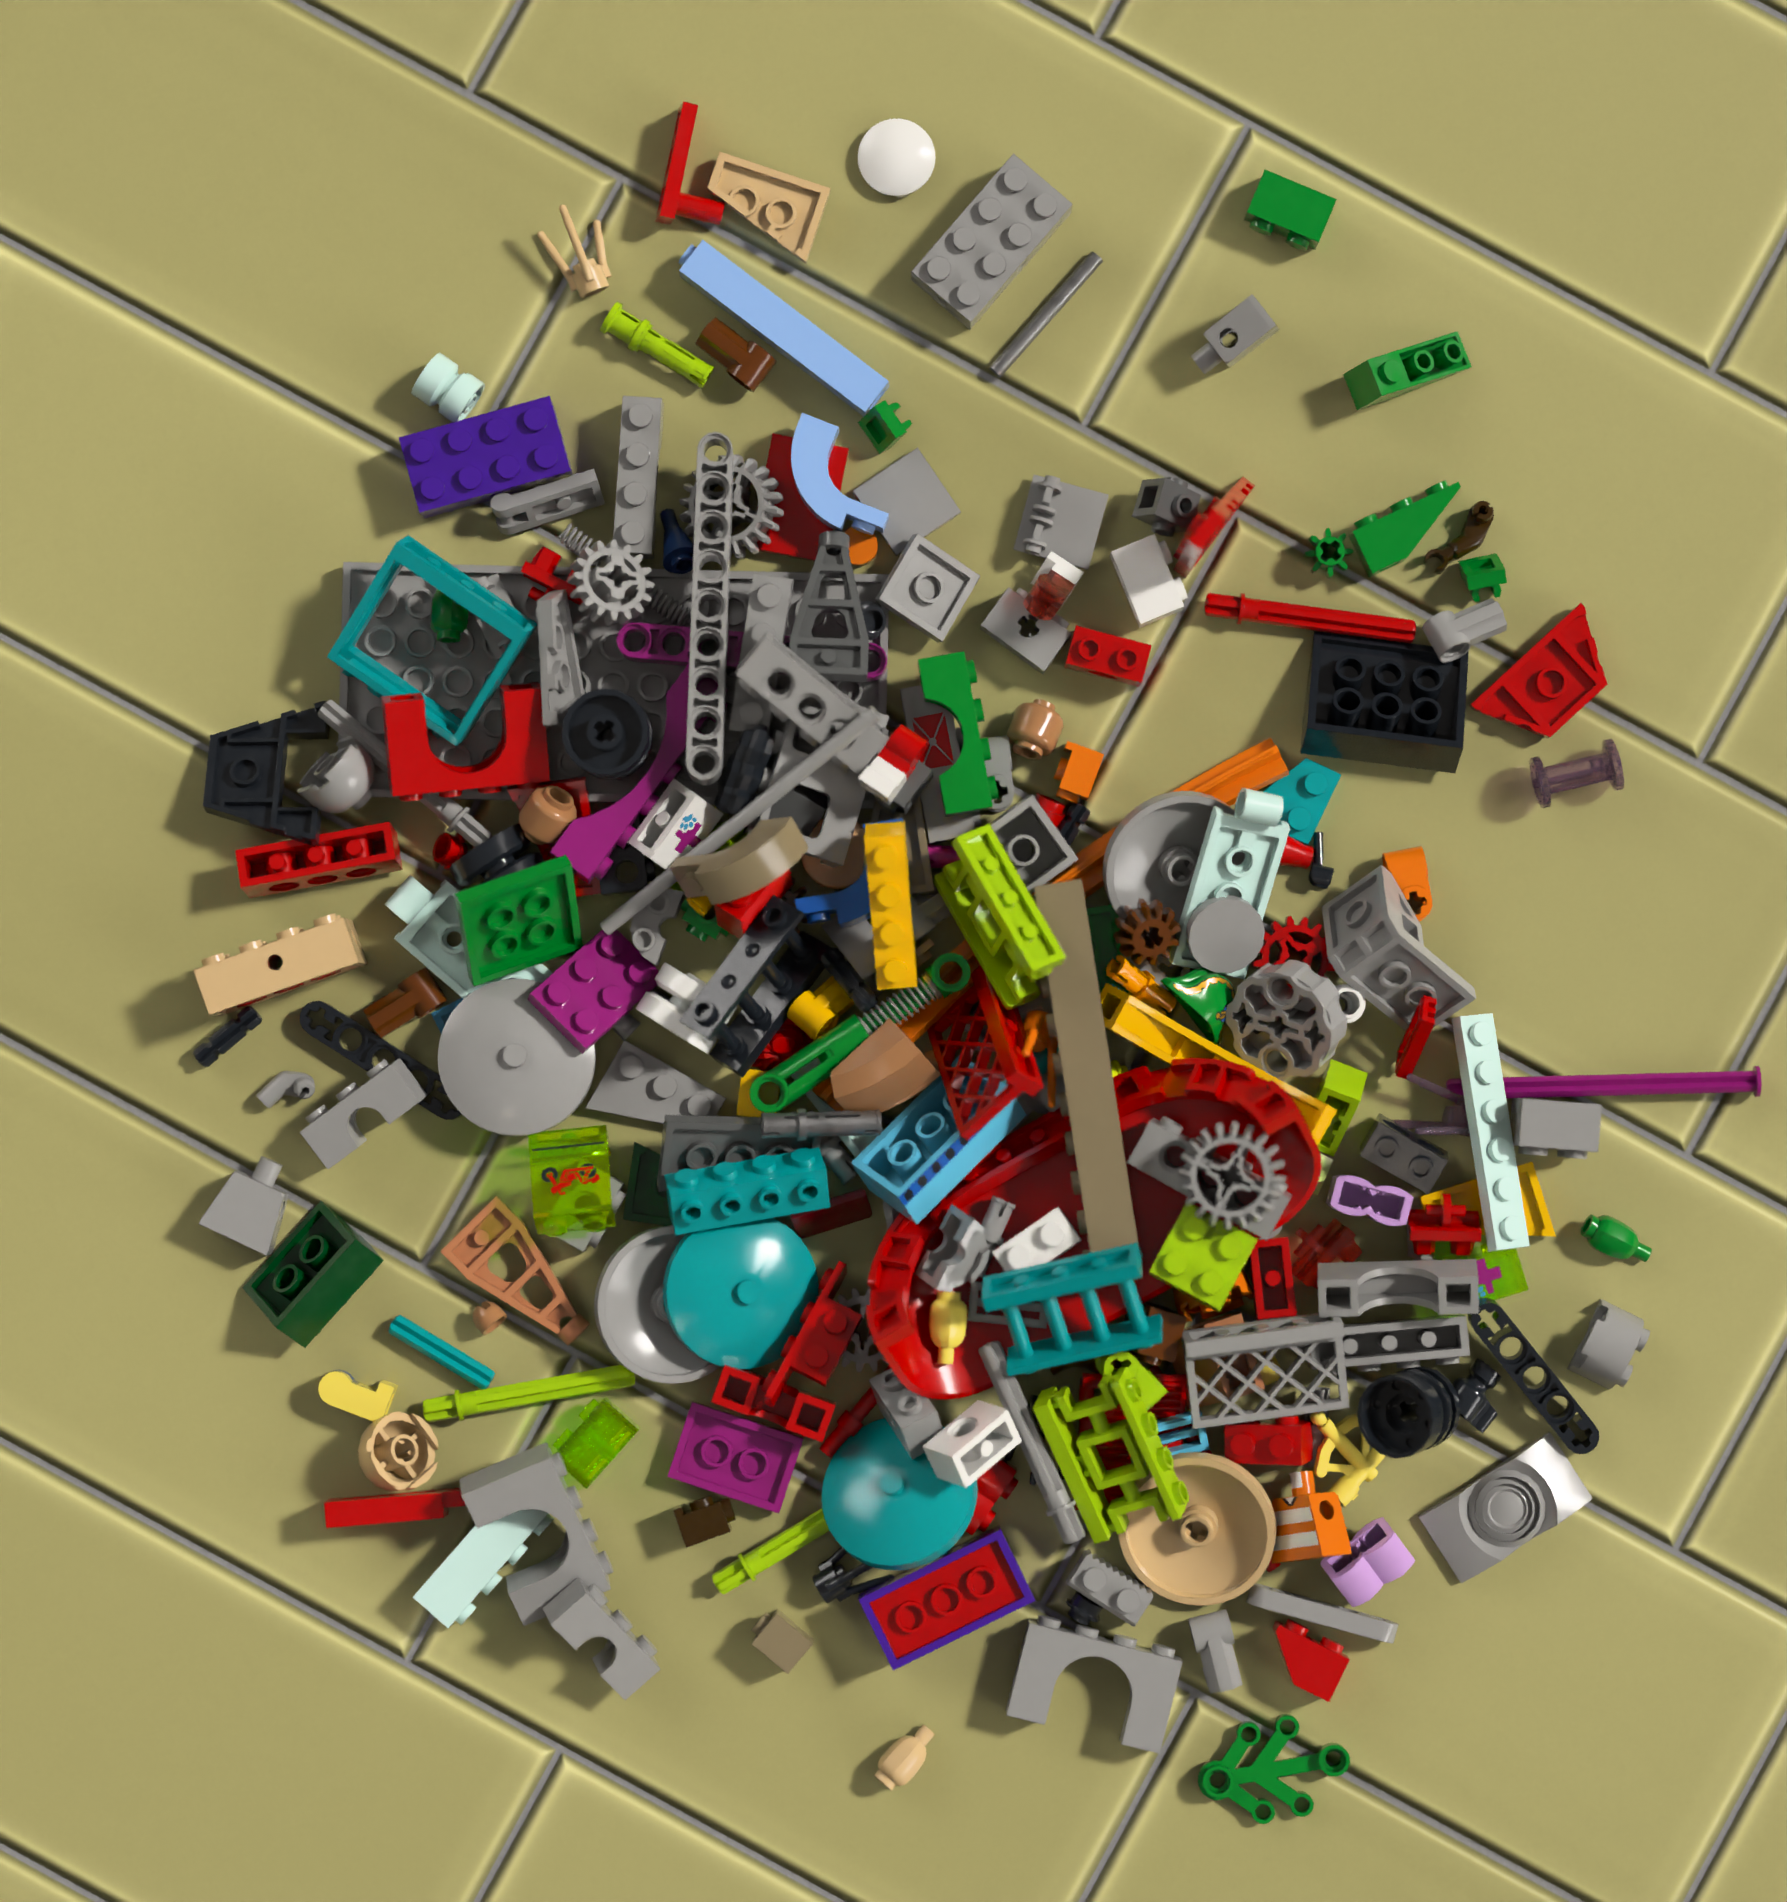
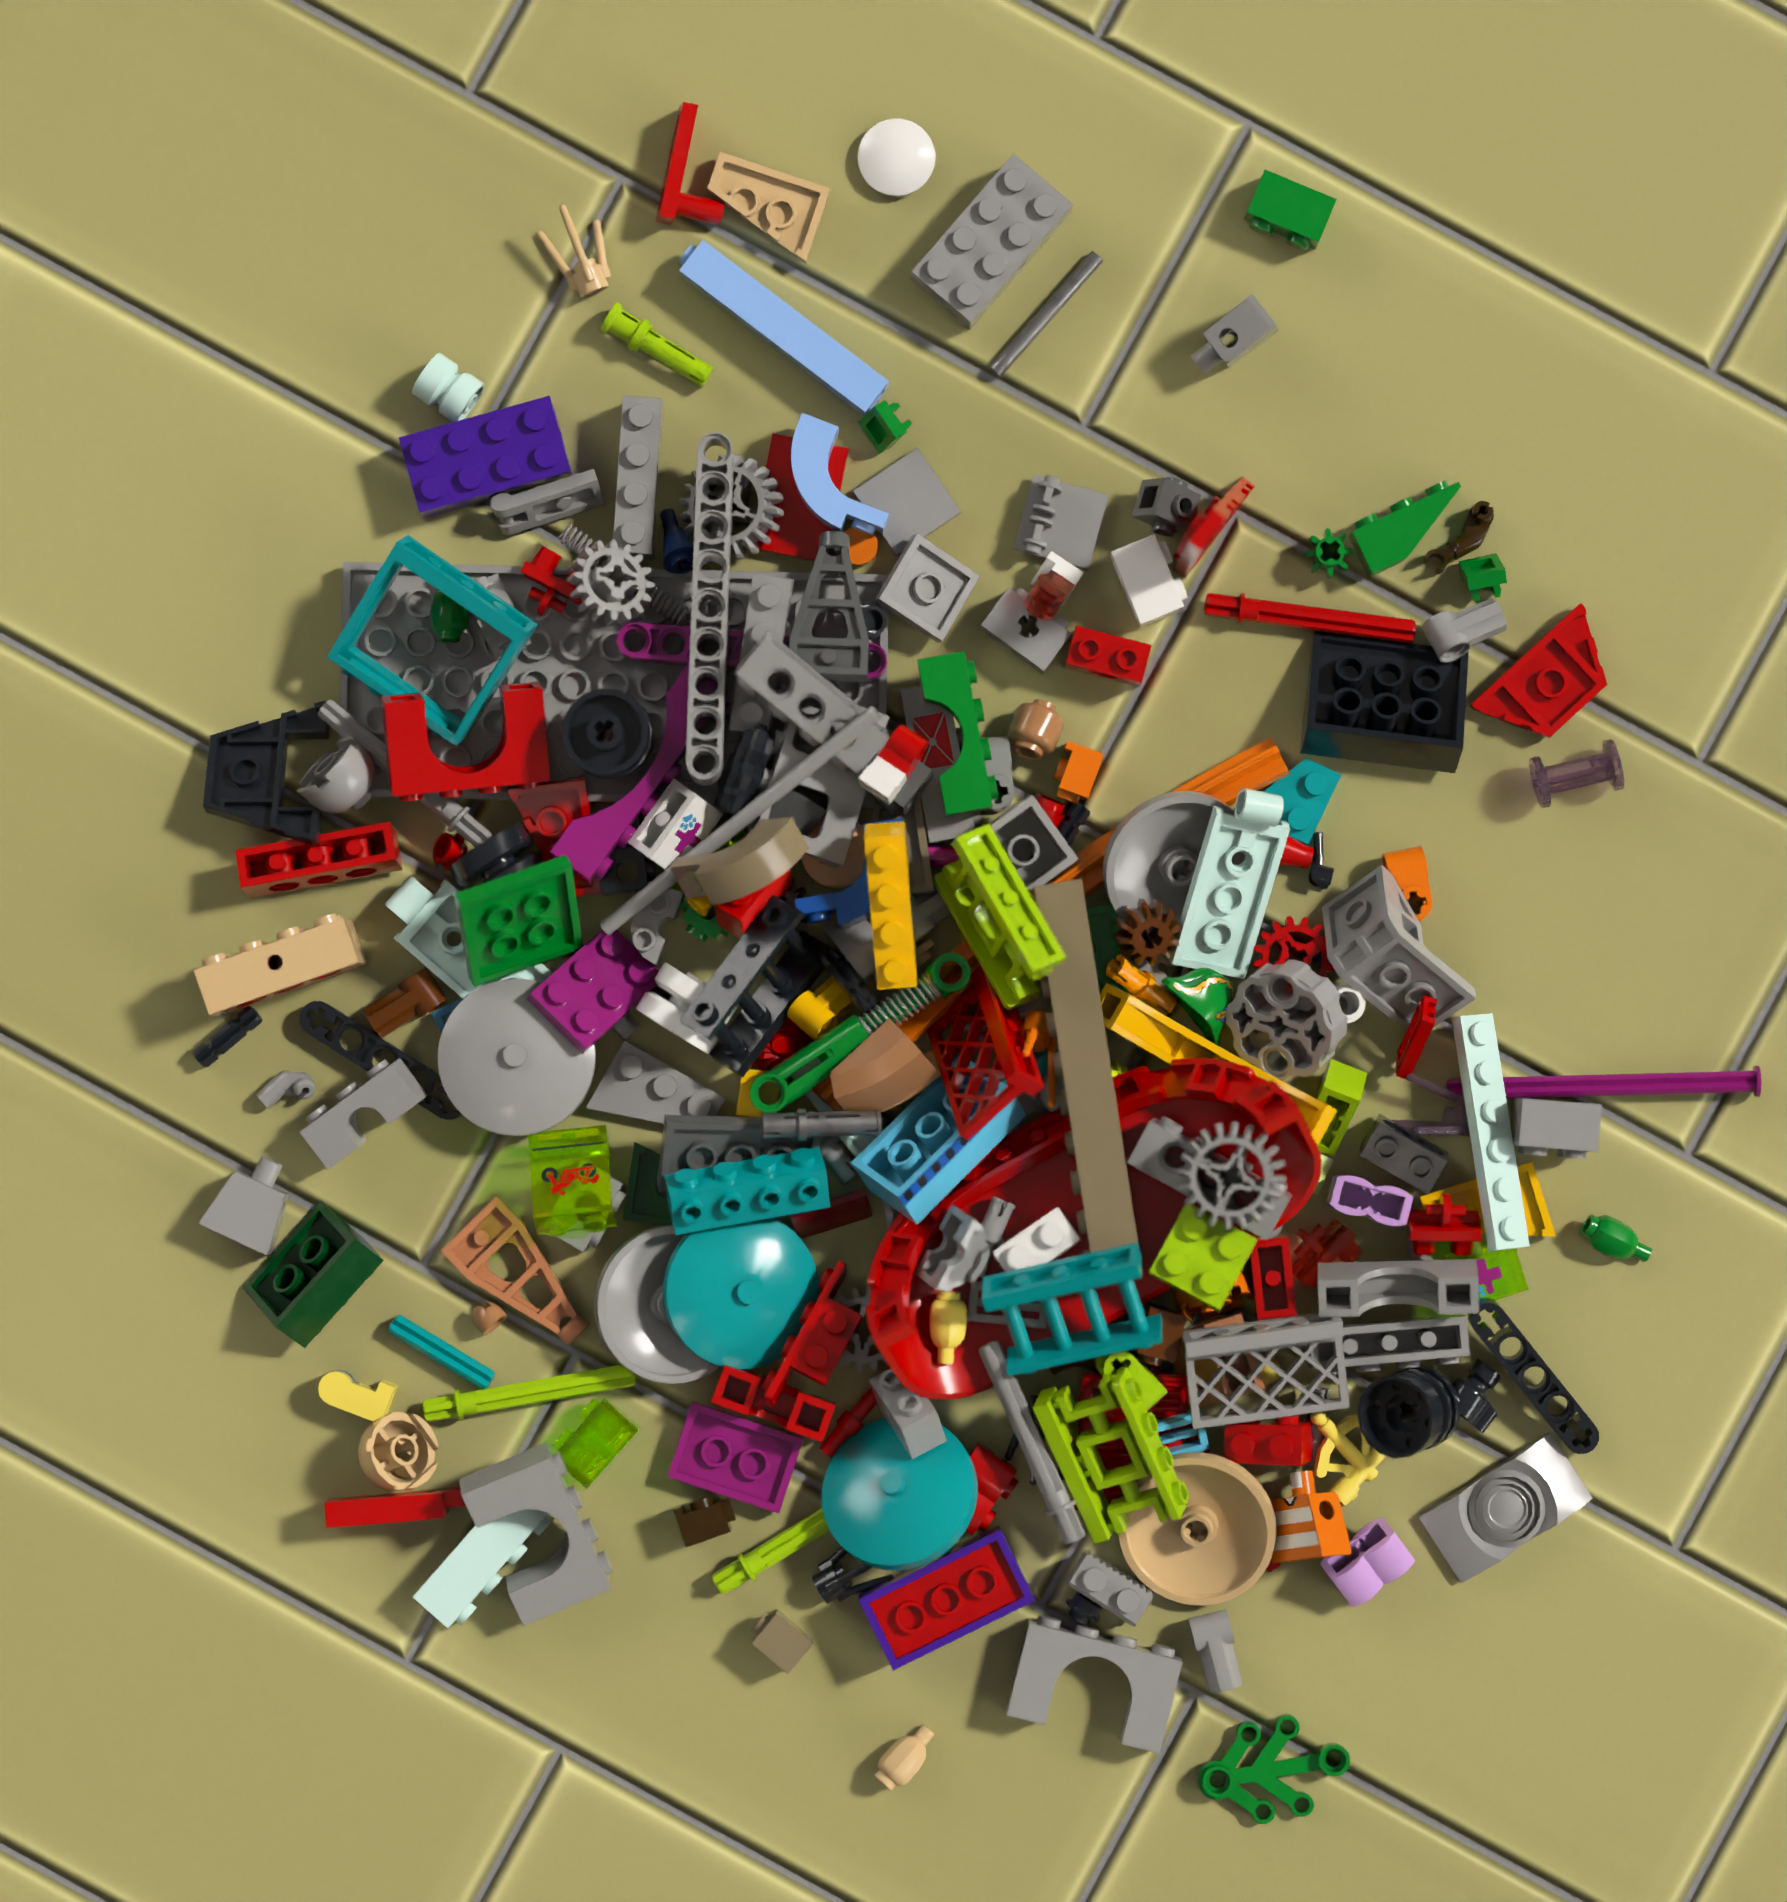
(547, 815): medium nougat head -> none
(558, 657): light grey wing -> none
(581, 1614): light grey arch -> none
(743, 360): reddish brown piece -> none
(972, 1443): white brick -> none
(1225, 934): light grey tile -> none
(1310, 1663): red slope -> none
(1322, 1613): light grey beam -> none
(1406, 370): green slope -> none
(1609, 1346): light grey cylinder -> none

